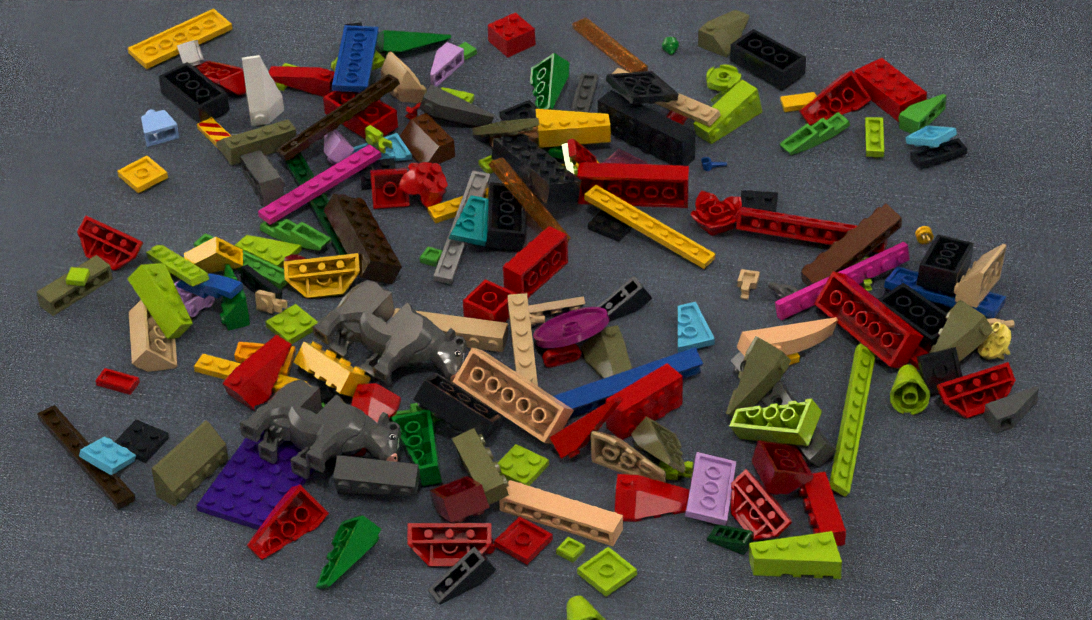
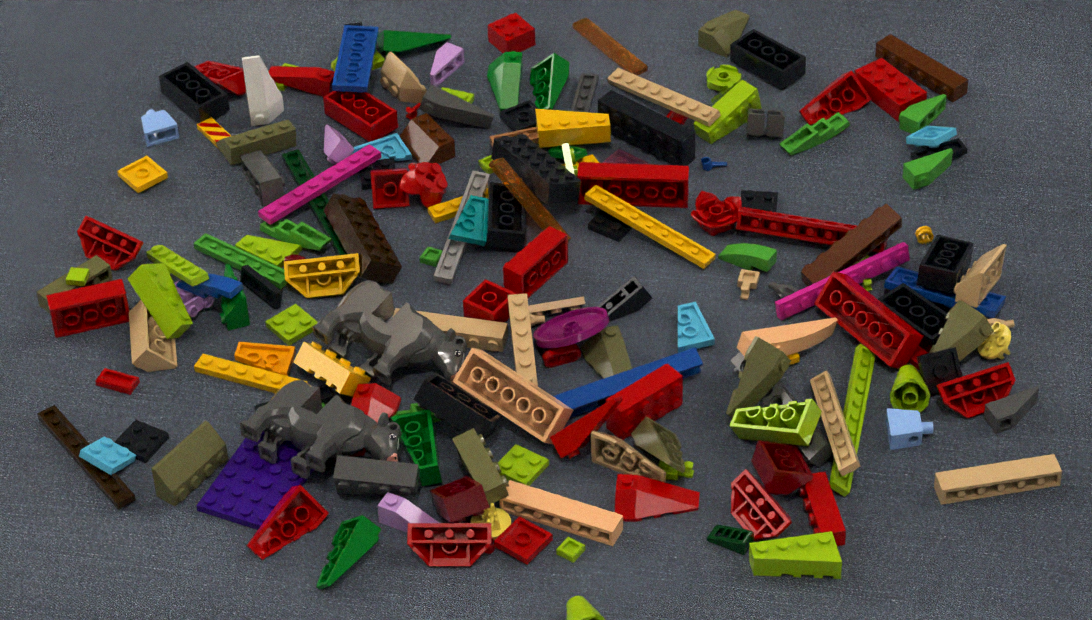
(88, 308): none -> red brick
(164, 45): yellow plate -> none
(190, 52): white brick -> none
(214, 255): yellow slope -> none
(256, 376): red wedge -> none
(268, 303): tan plate -> none
(337, 117): dark brown plate -> none
(375, 138): lime plate -> none
(399, 511): none -> lavender slope
(463, 576): black slope -> none
(469, 50): bright green tile -> none
(498, 517): none -> light yellow plate
(506, 78): none -> green wedge
(506, 127): olive plate -> none
(579, 152): red tile -> none
(607, 571): lime plate -> none
(642, 87): black plate -> none
(670, 45): green plate -> none
(710, 489): lavender plate -> none
(749, 256): none -> bright green slope
(774, 125): none -> dark grey piece
(796, 101): yellow tile -> none
(835, 423): none -> tan plate
(874, 136): lime plate -> none
(905, 428): none -> light blue torso
(922, 68): none -> reddish brown brick
(926, 169): none -> bright green slope
(997, 479): none -> tan brick

